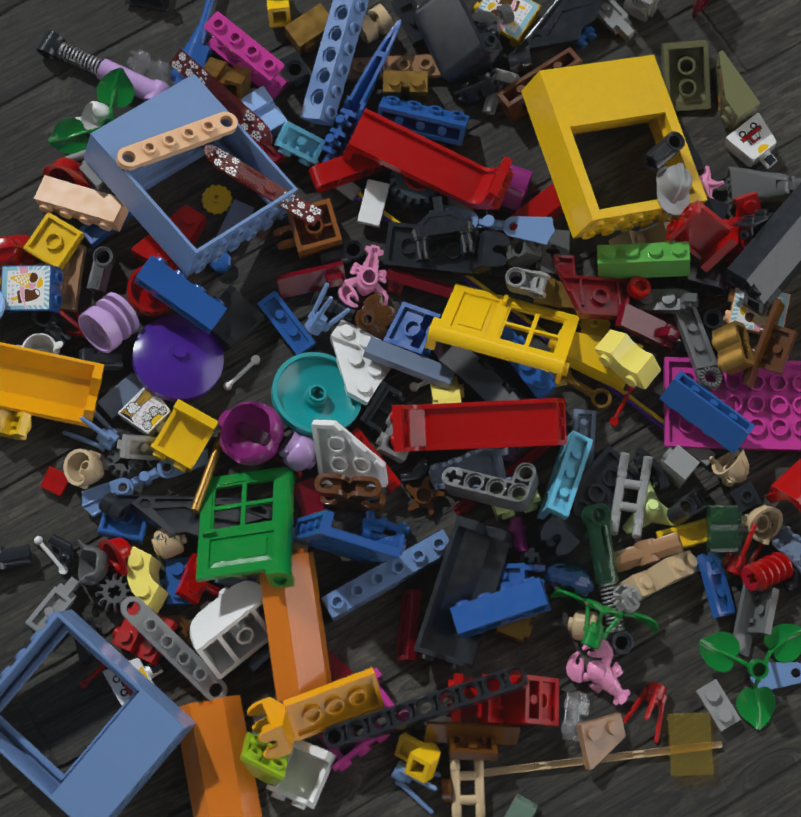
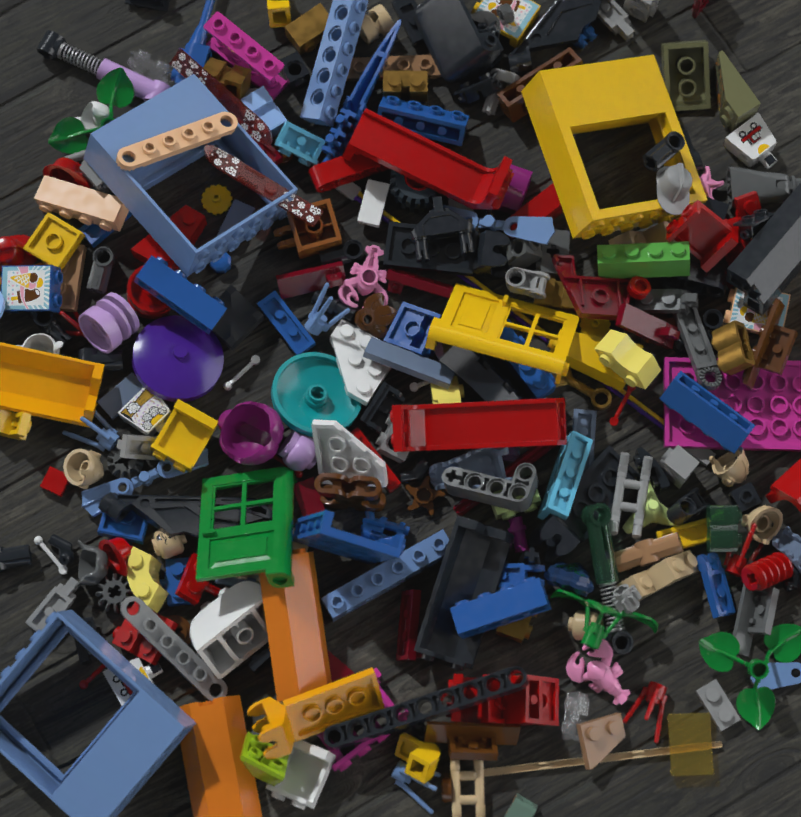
(207, 475): pearl gold bar -> none

